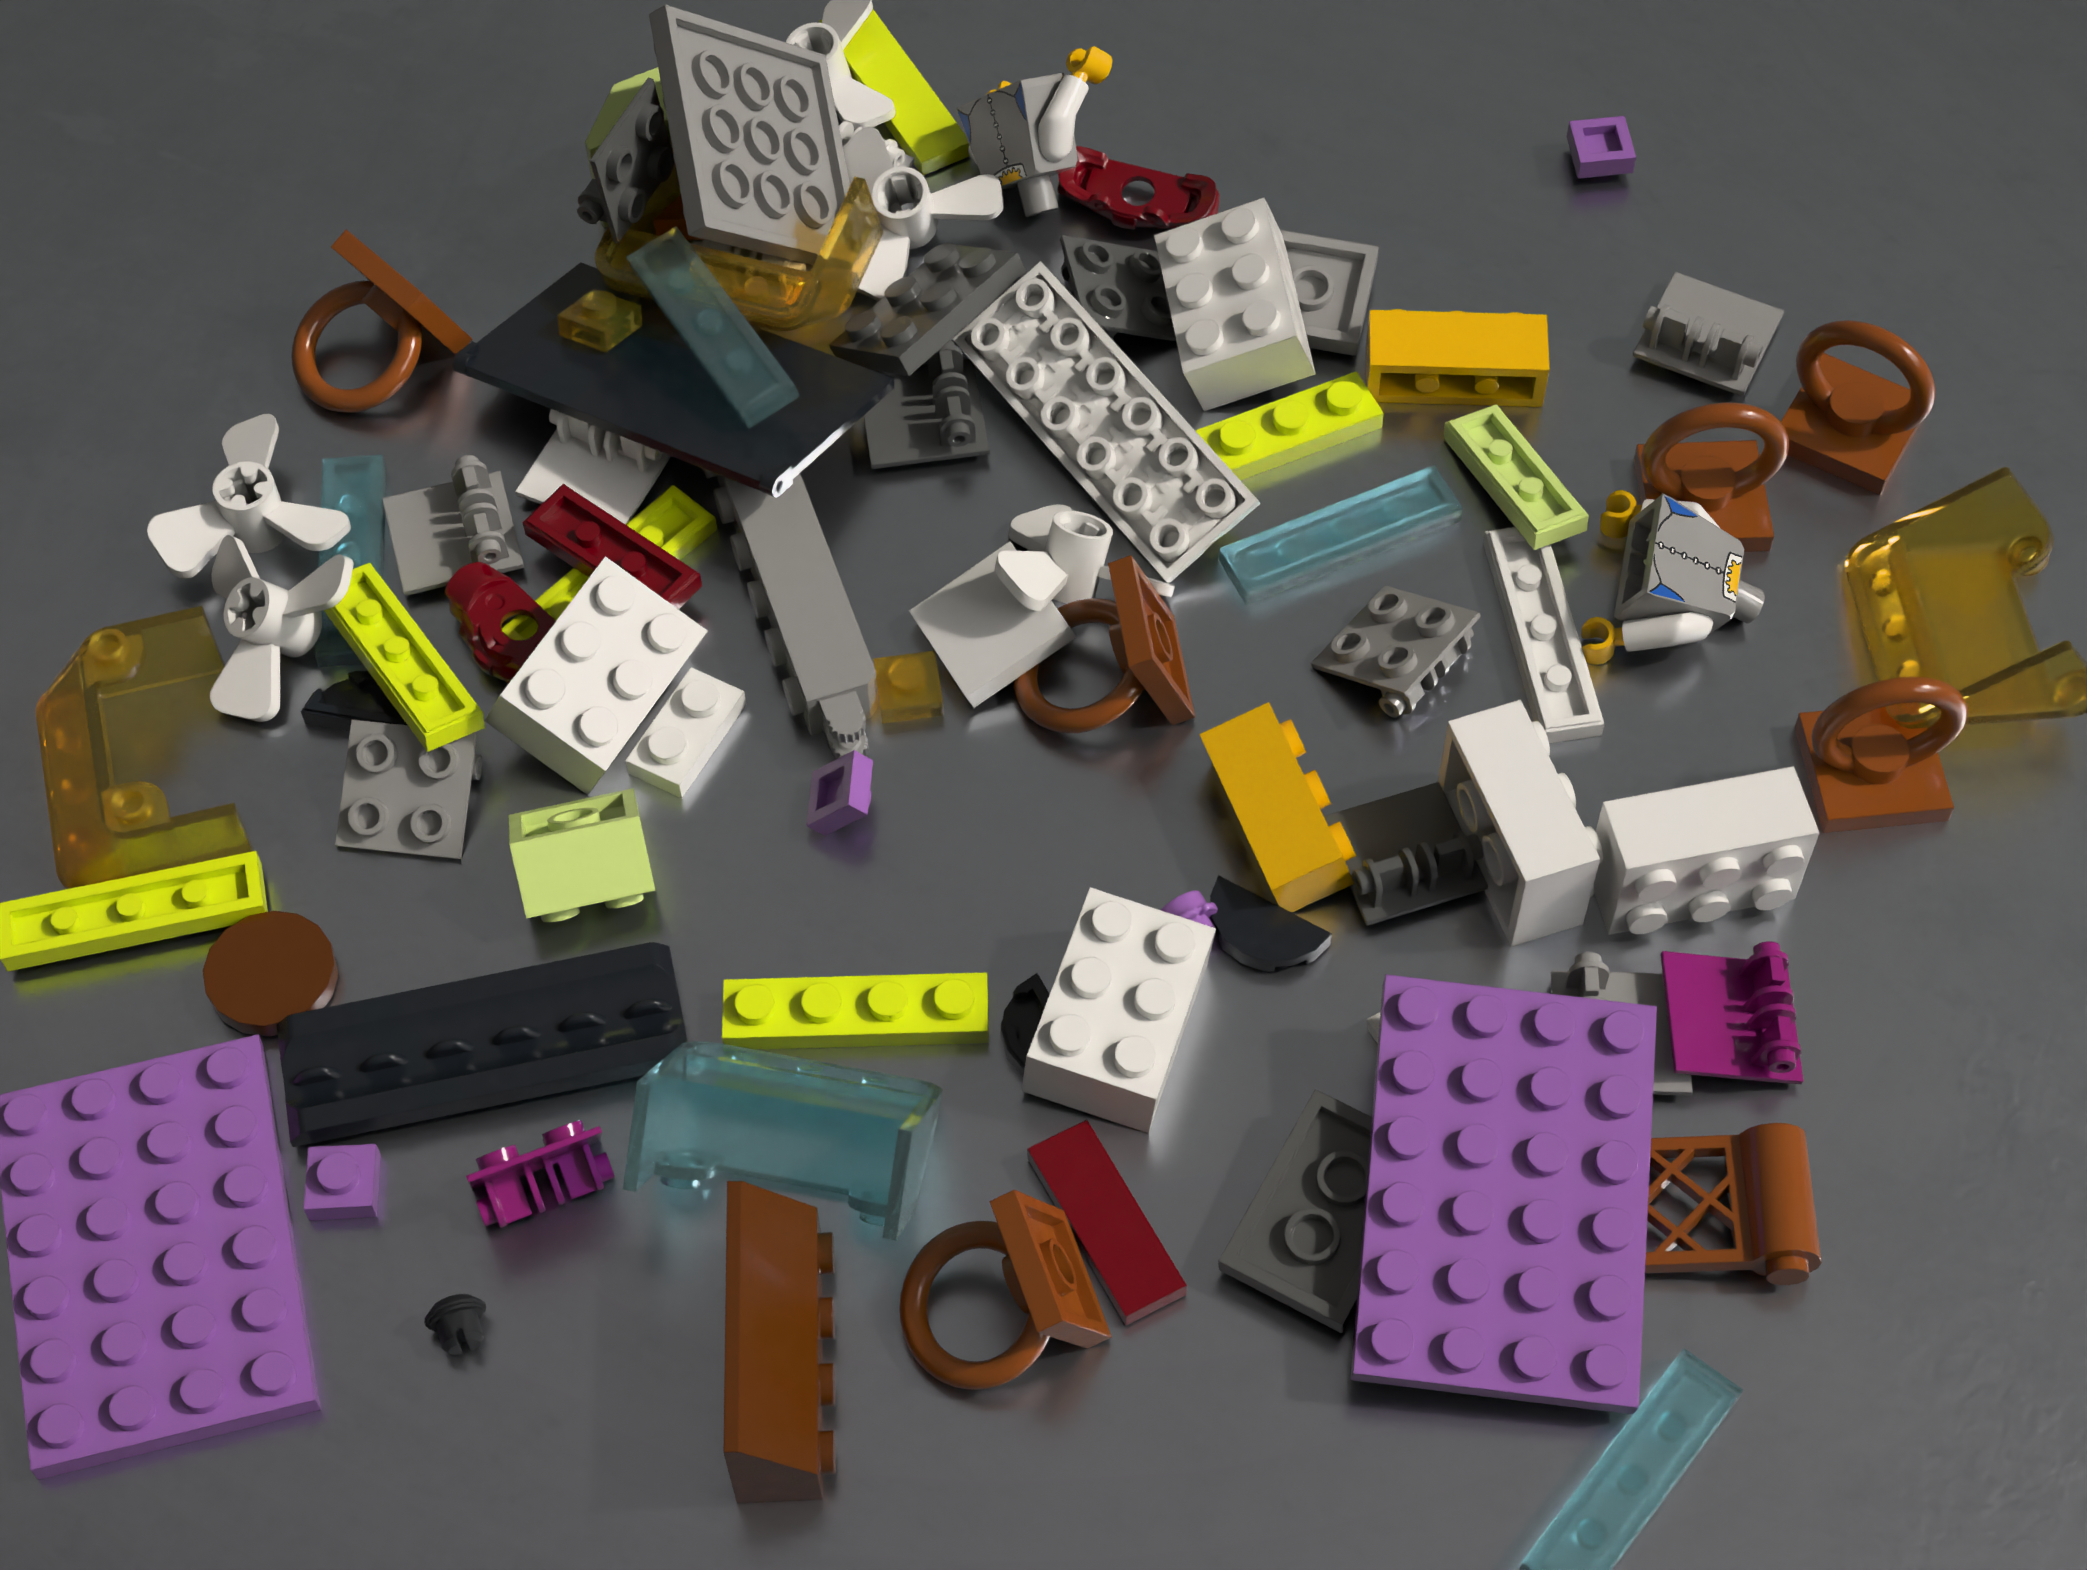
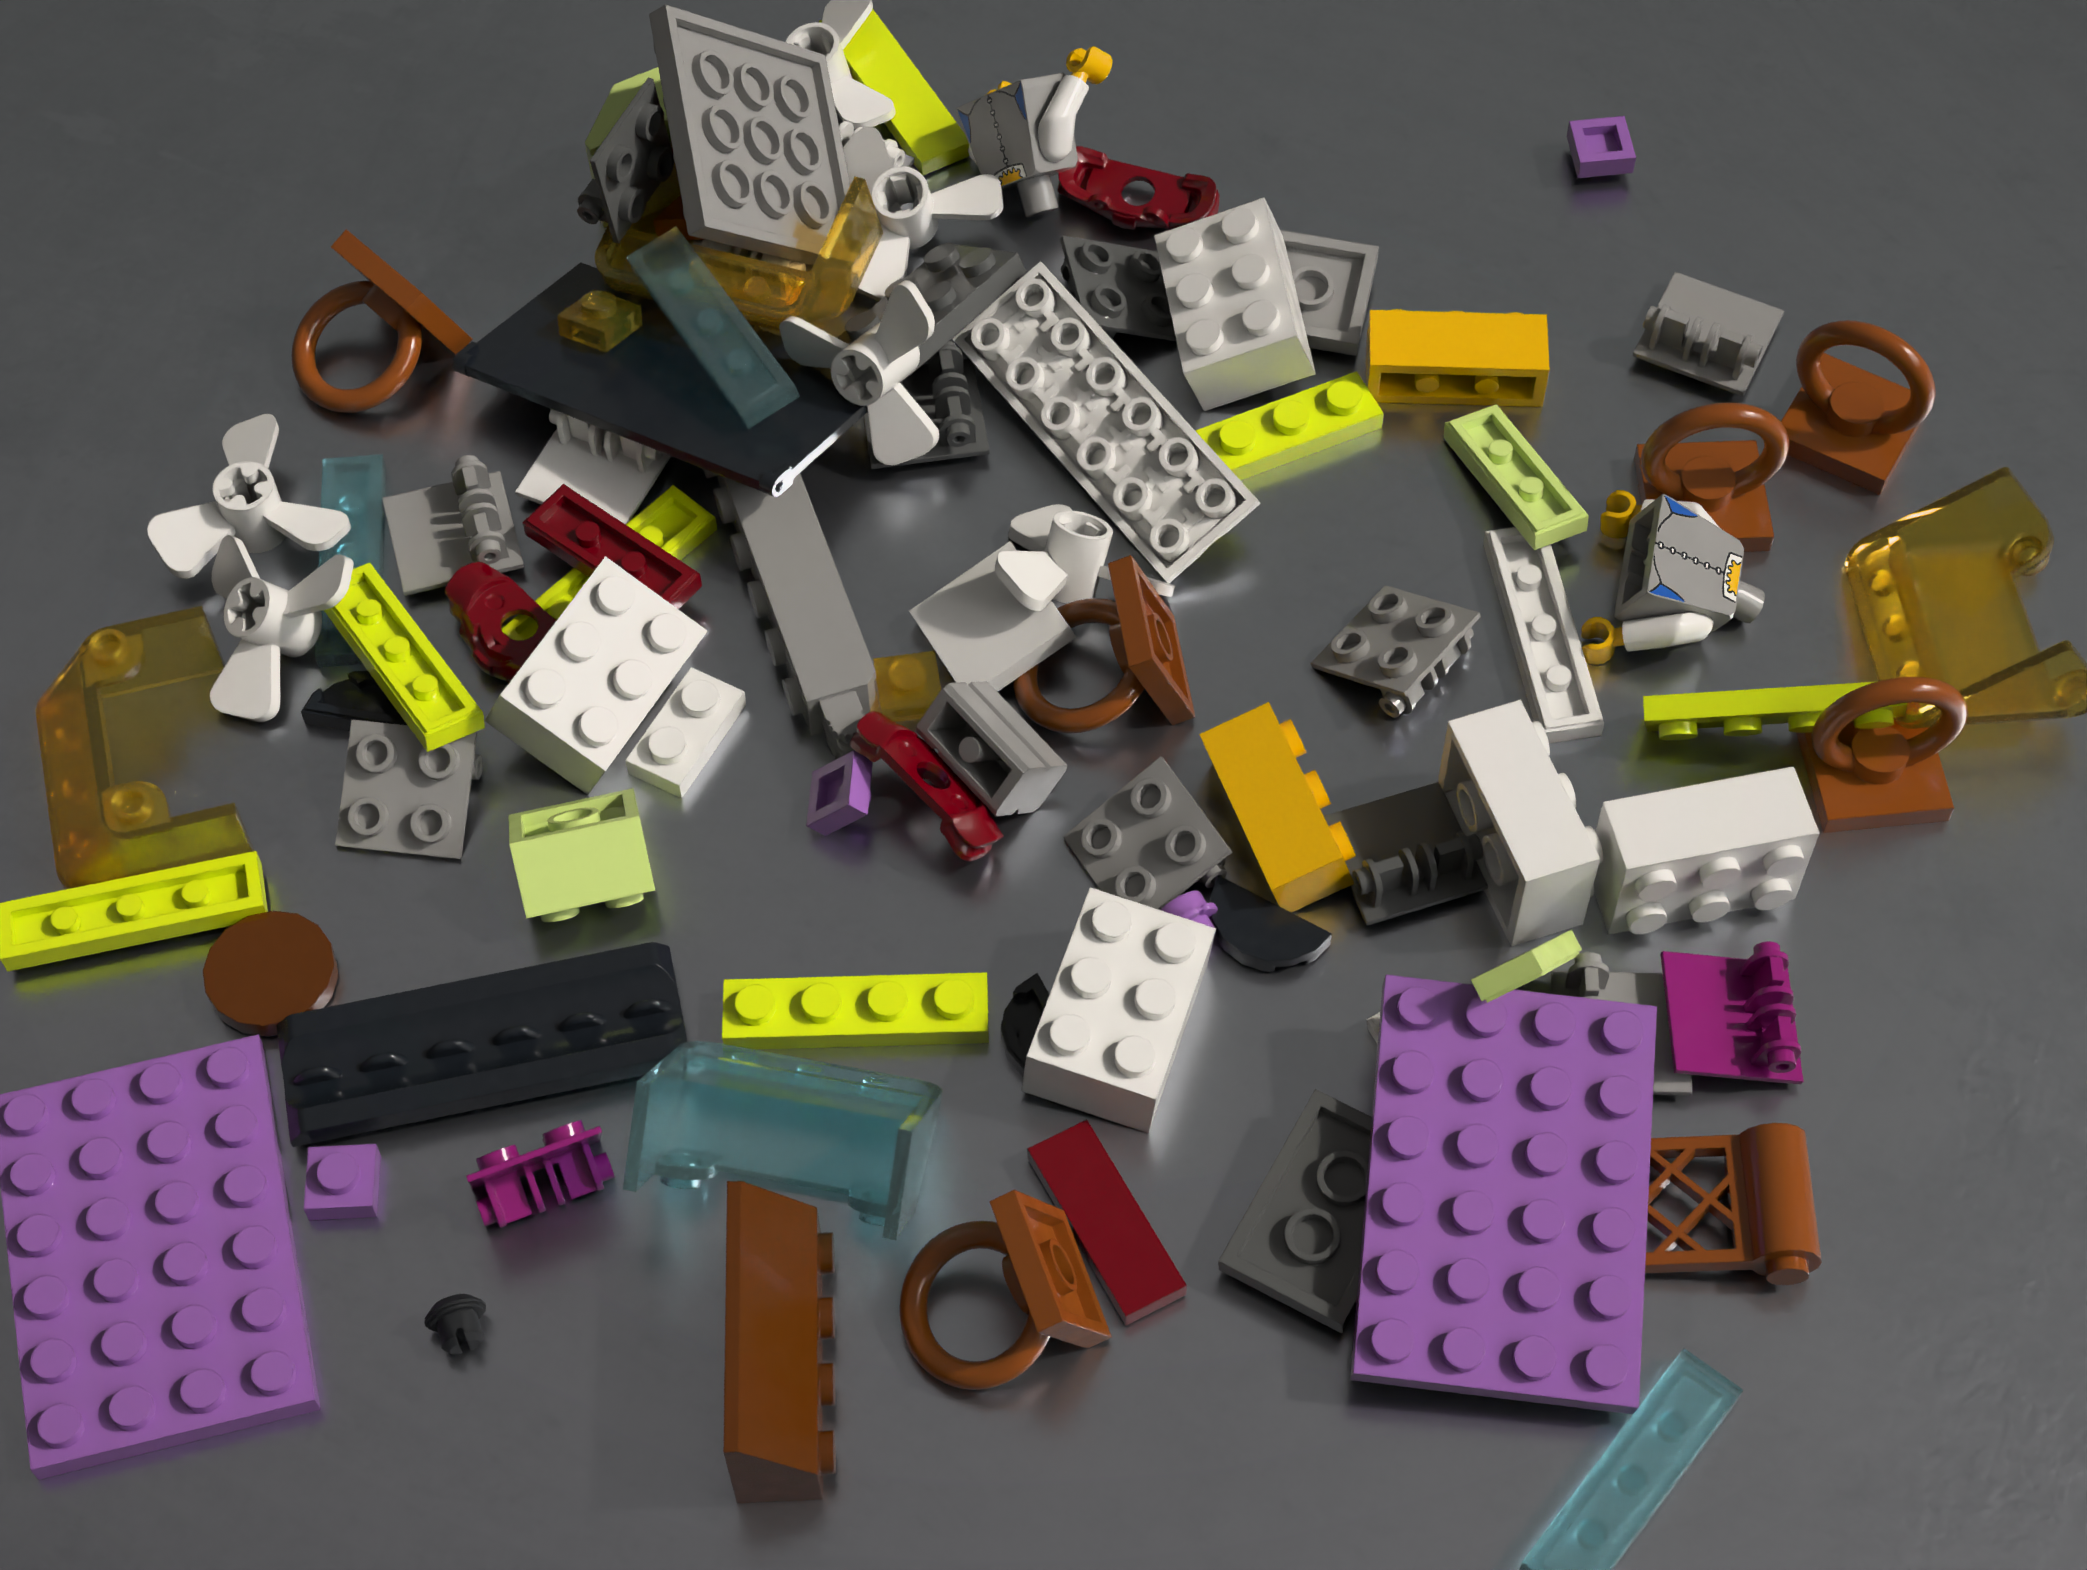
(872, 369): none -> white piece
(964, 817): none -> dark red piece
(991, 748): none -> light grey brick
(1149, 840): none -> light grey hinge
(1340, 535): clear light blue tile -> none
(1526, 966): none -> yellowish green tile
(1747, 710): none -> neon yellow plate

